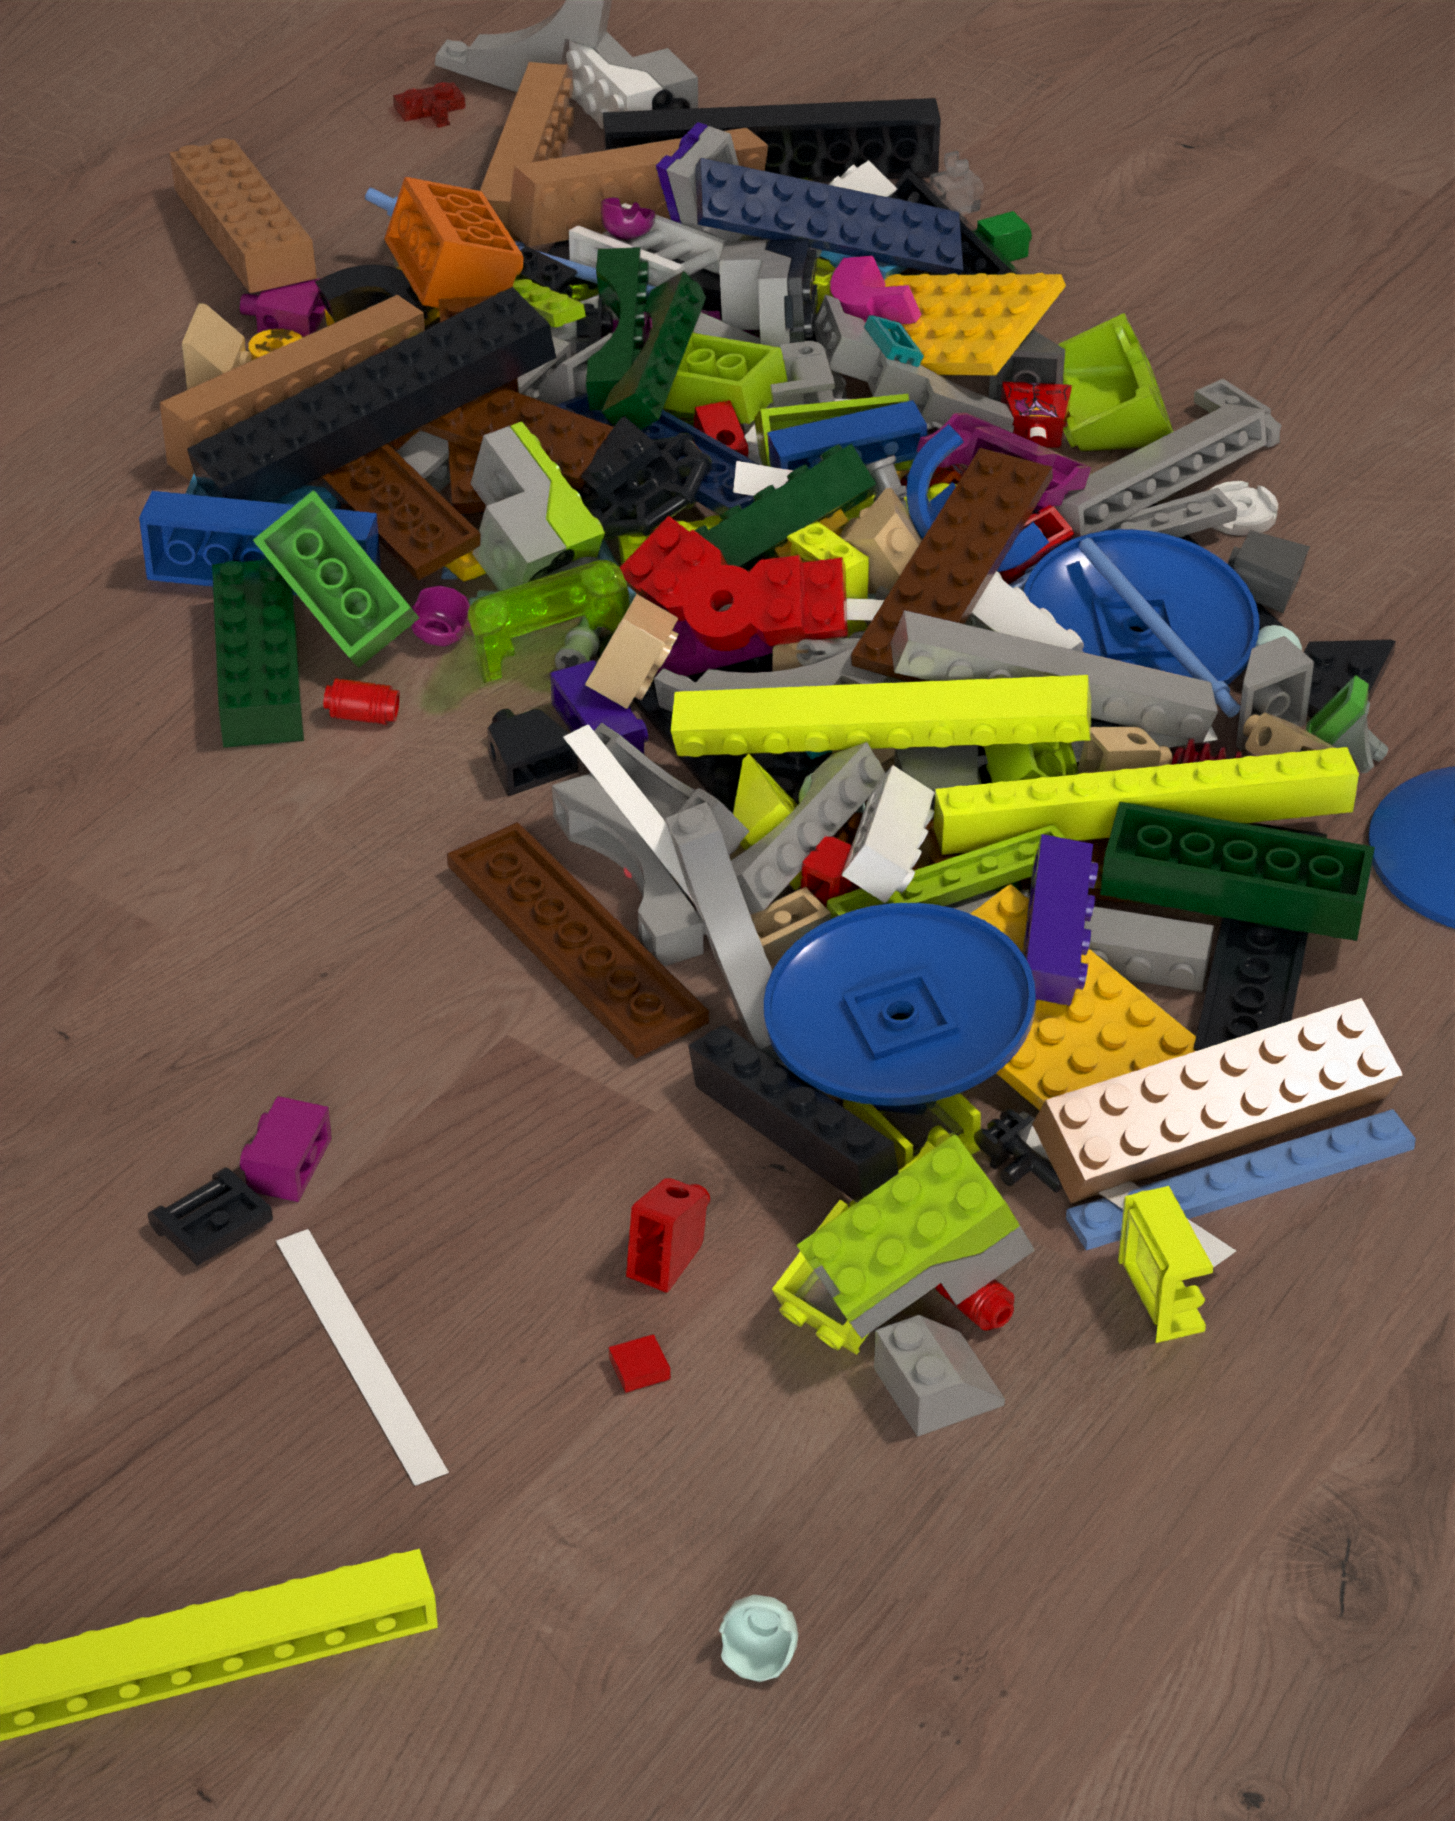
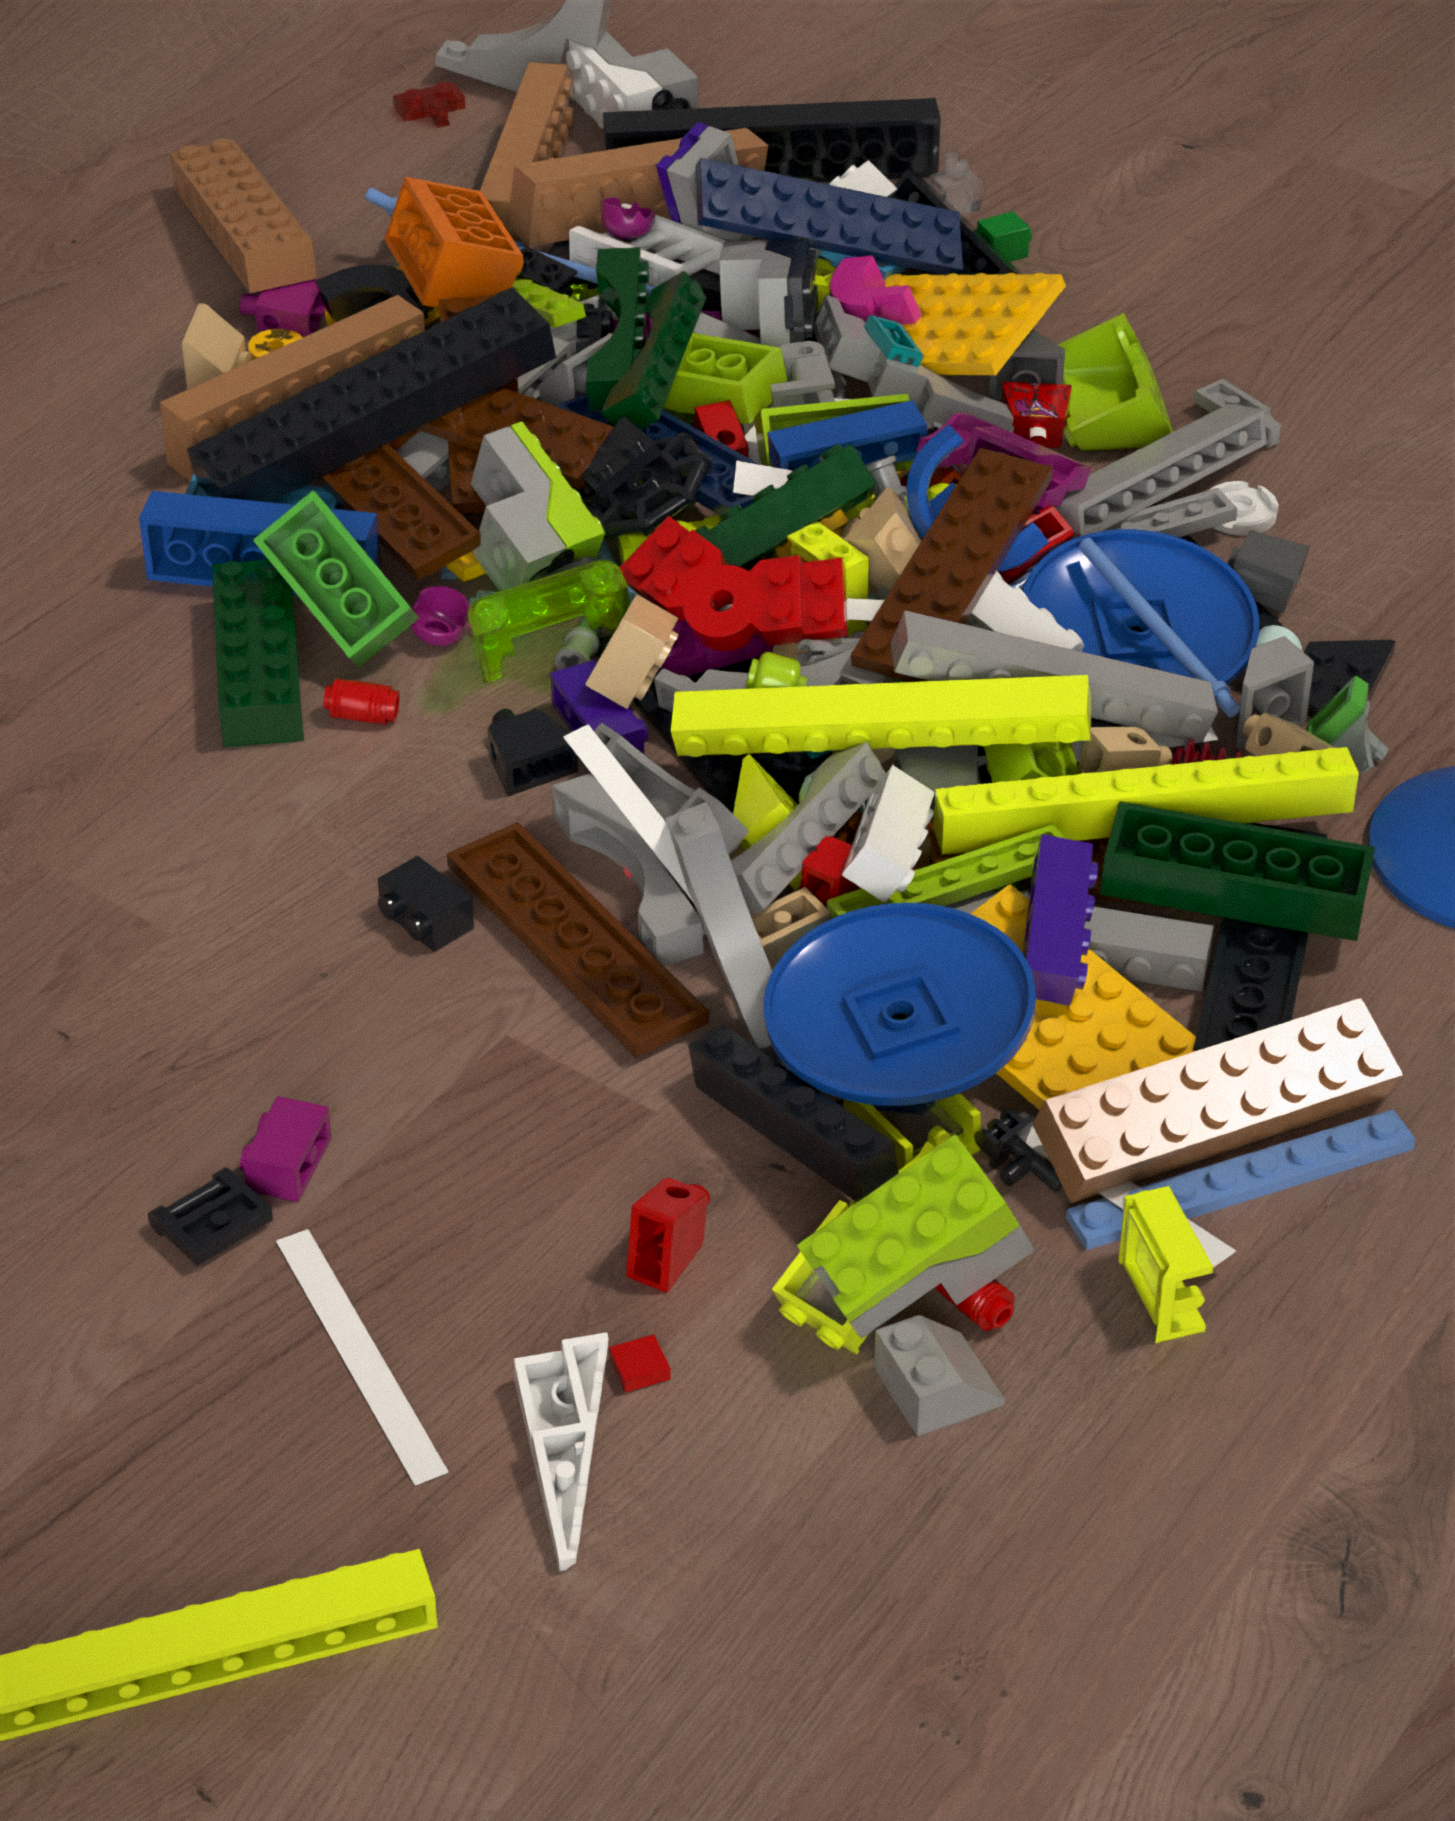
(425, 903): none -> black brick
(560, 1414): none -> white wedge
(758, 1637): light aqua hair -> none
(774, 672): none -> lime head

